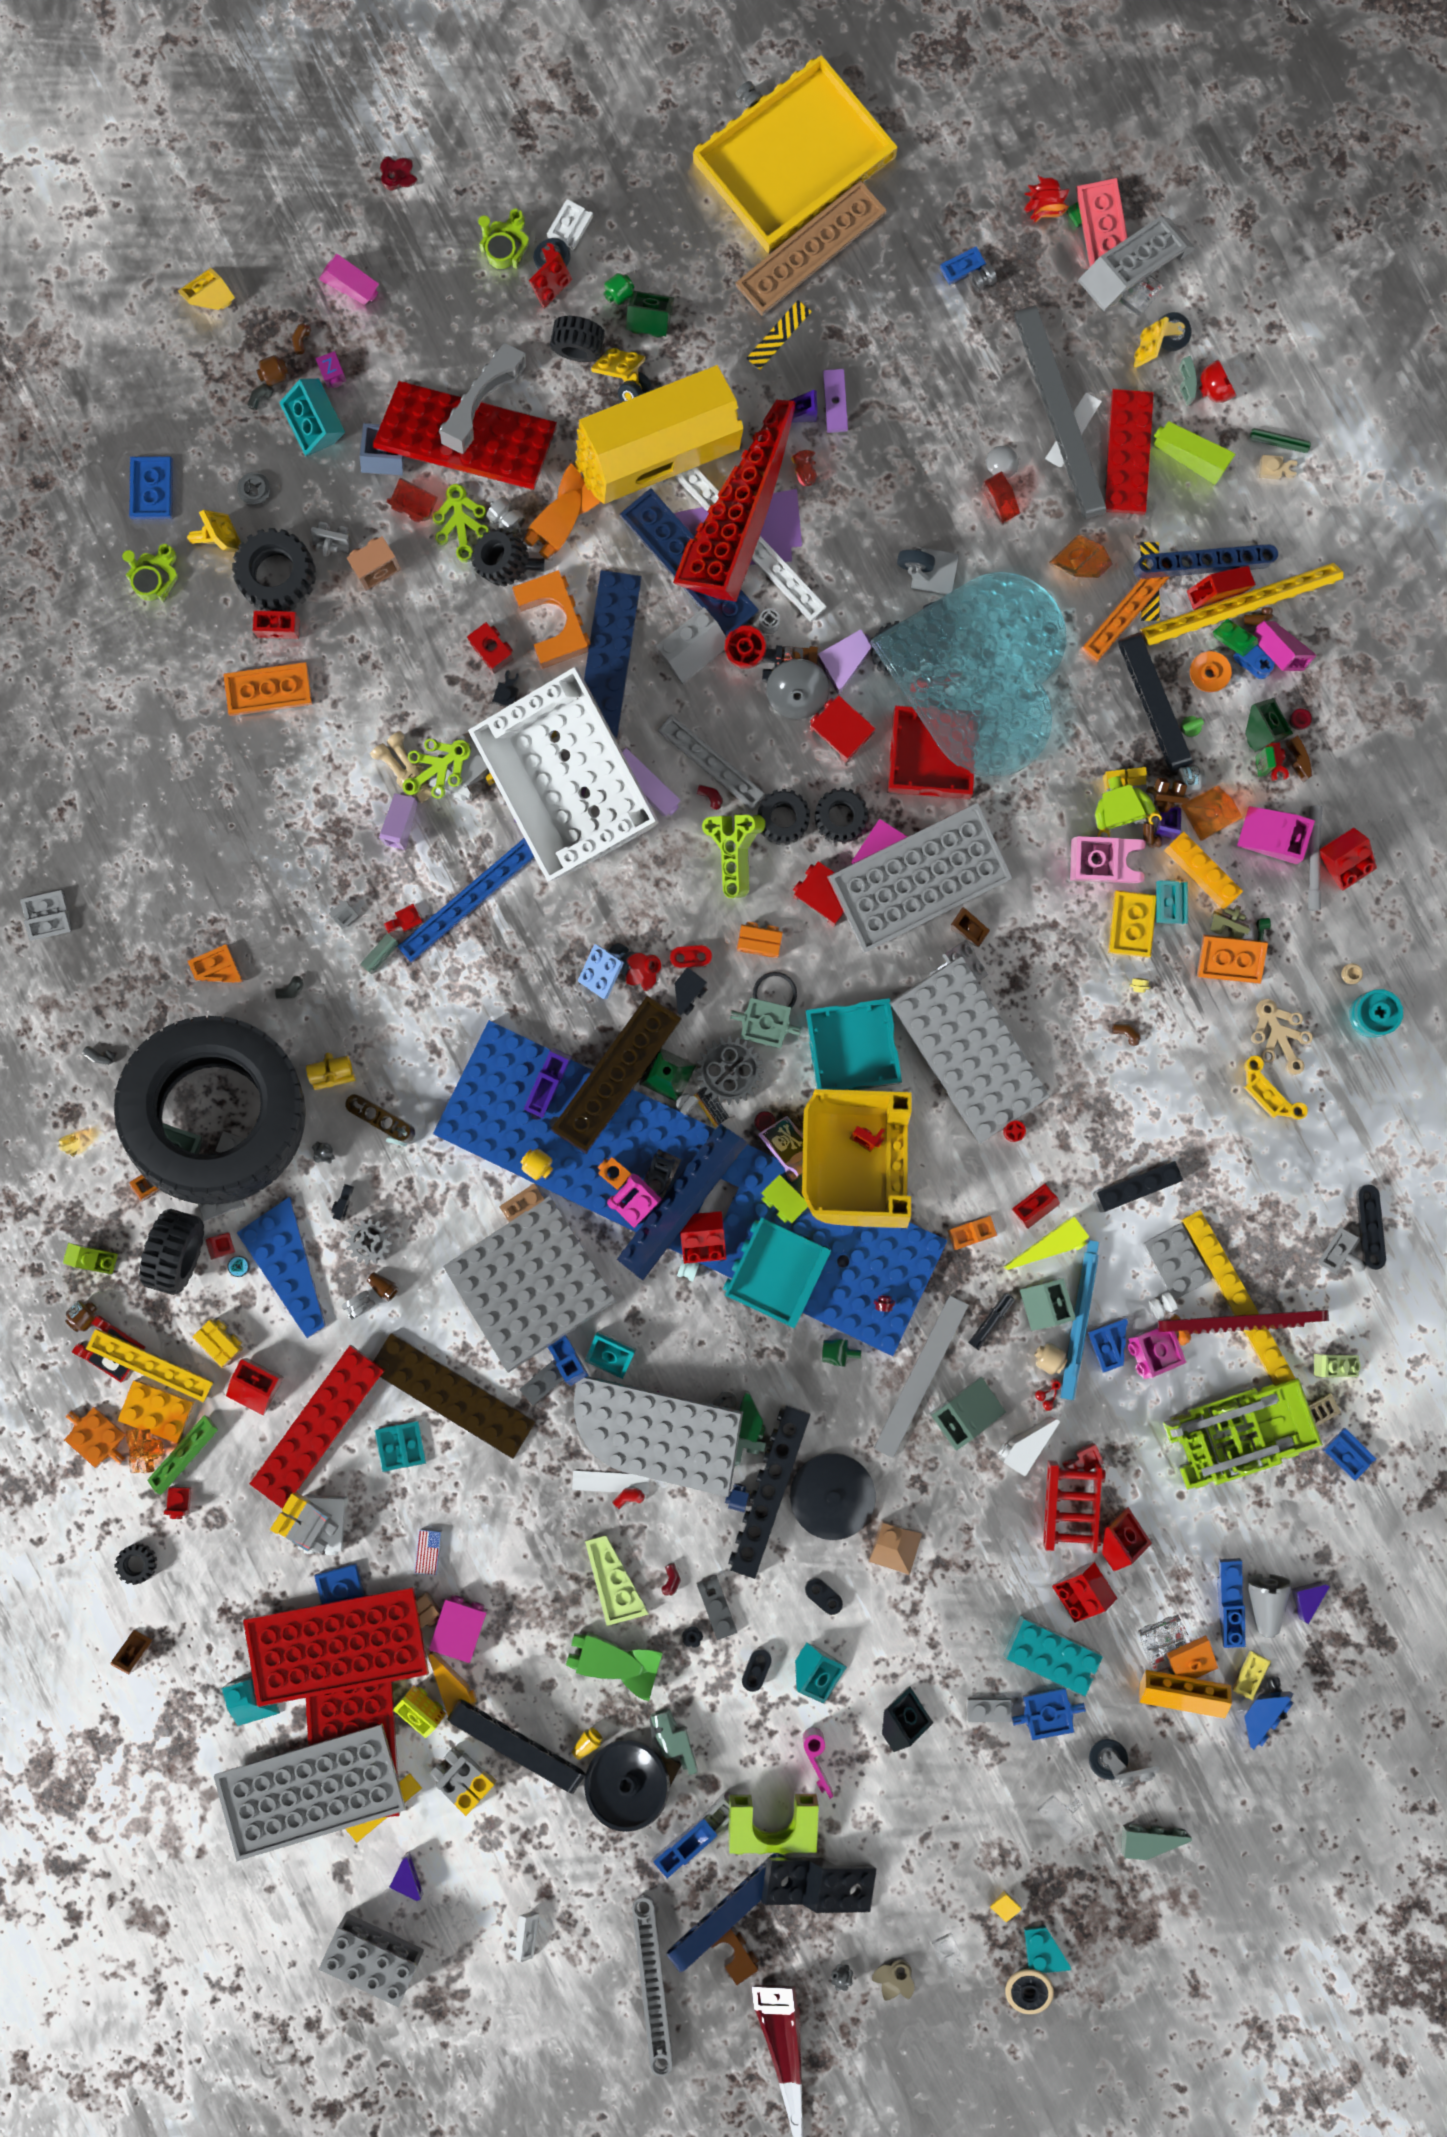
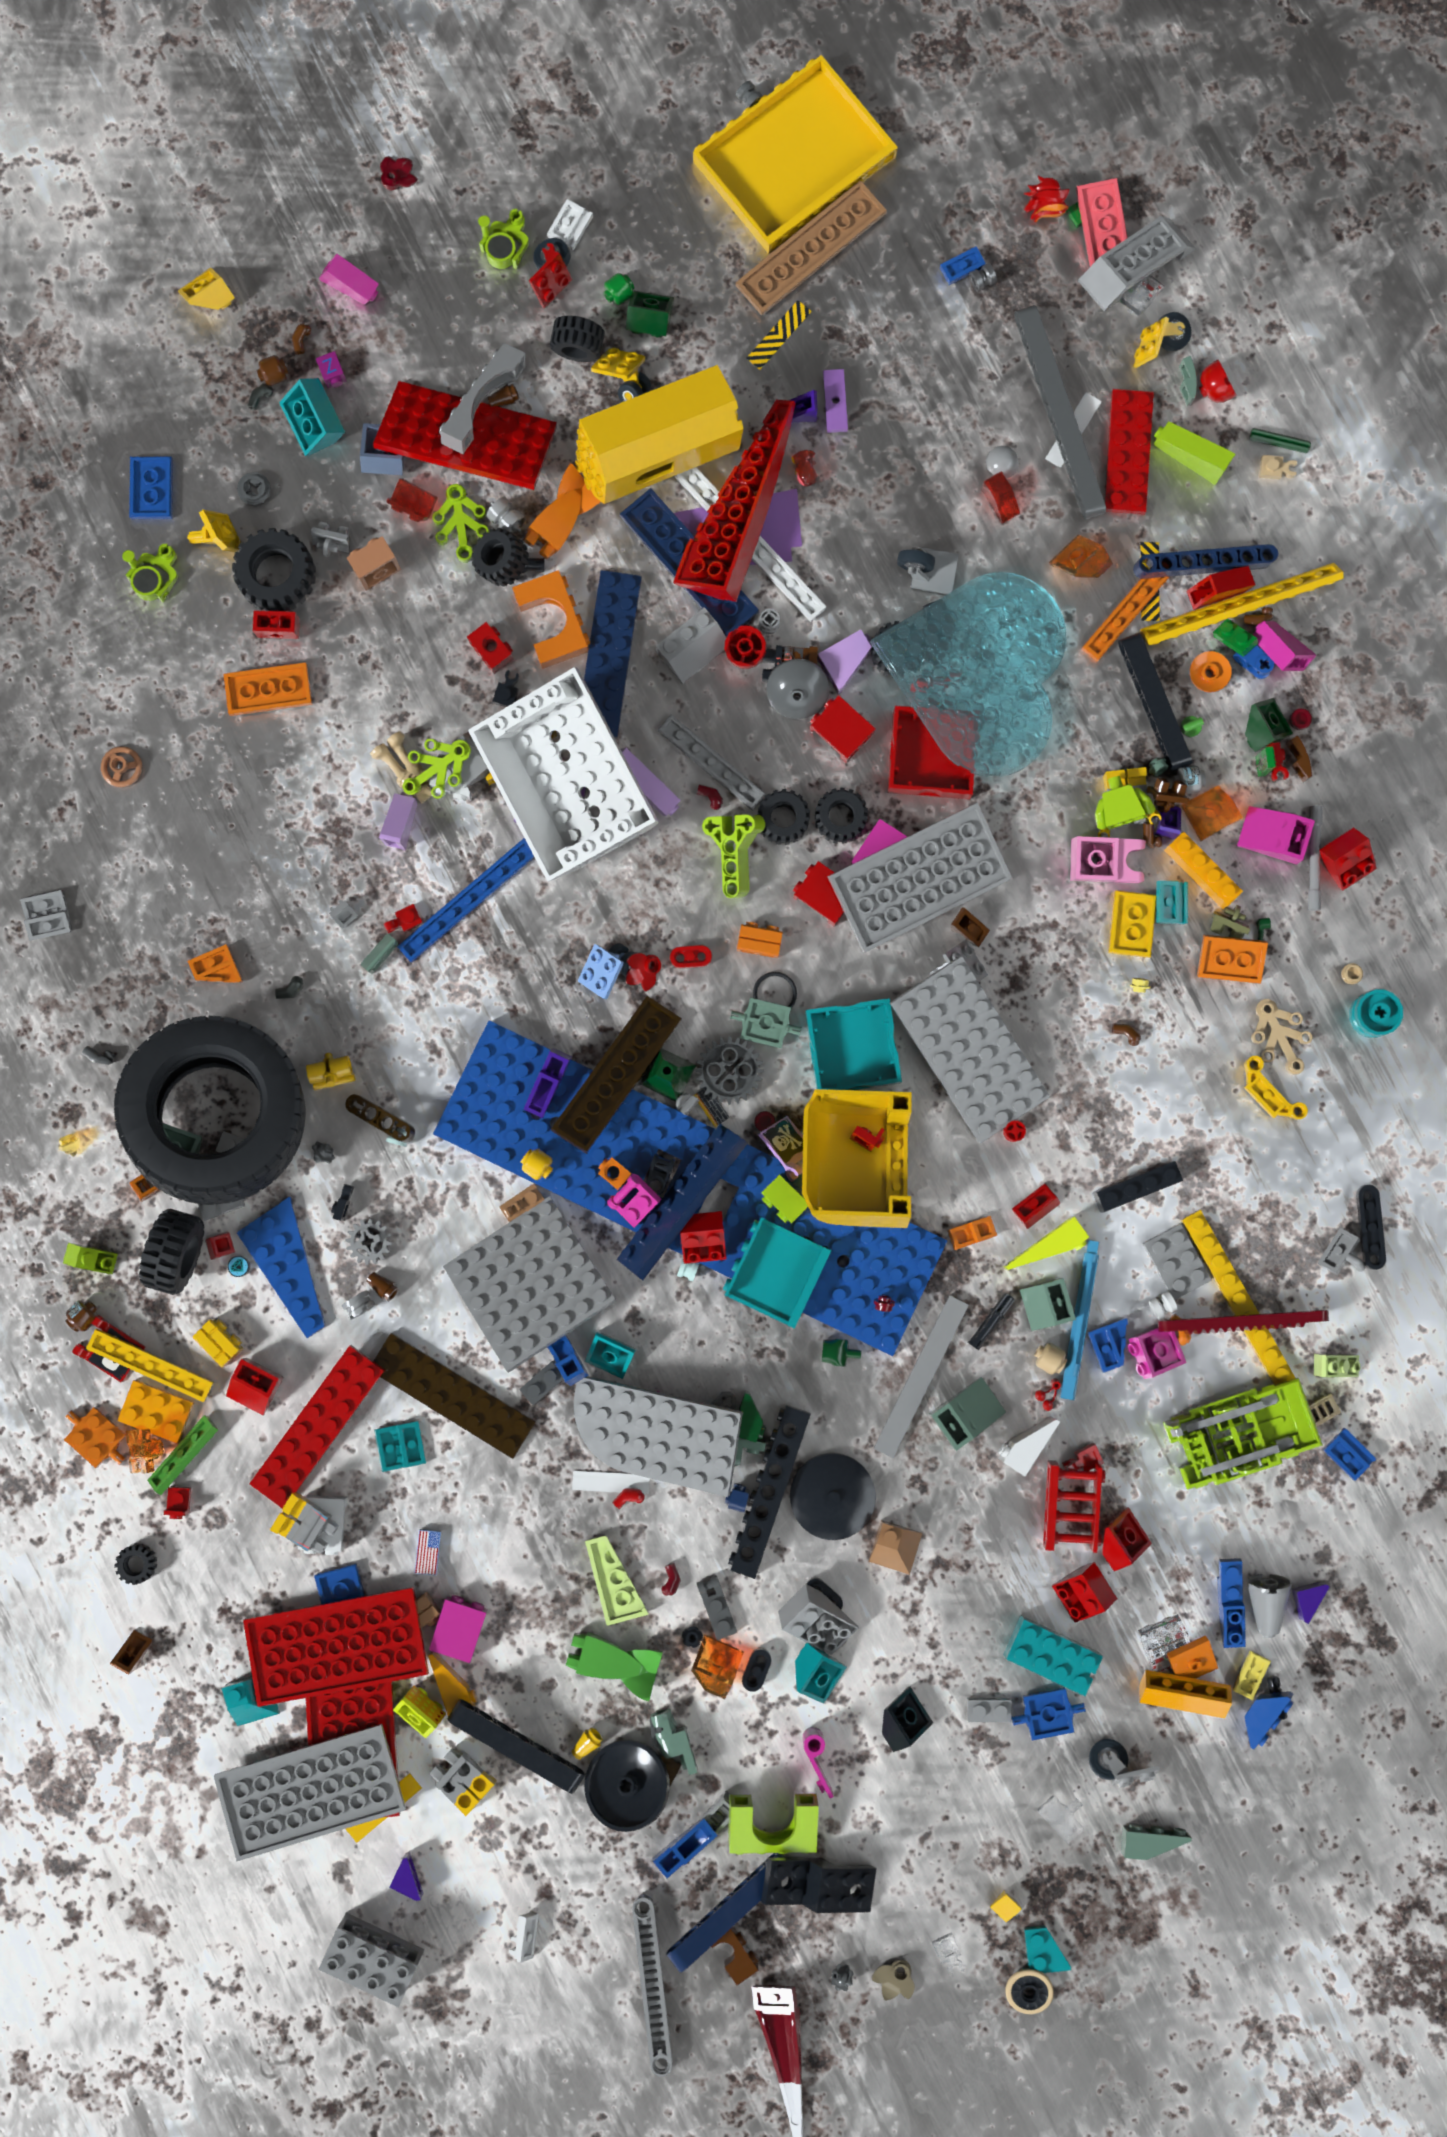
(115, 761): none -> nougat piece
(504, 396): none -> reddish brown cone
(687, 989): black slope -> none
(716, 1666): none -> clear orange slope
(816, 1620): none -> light grey slope
(1158, 766): none -> sand green plate

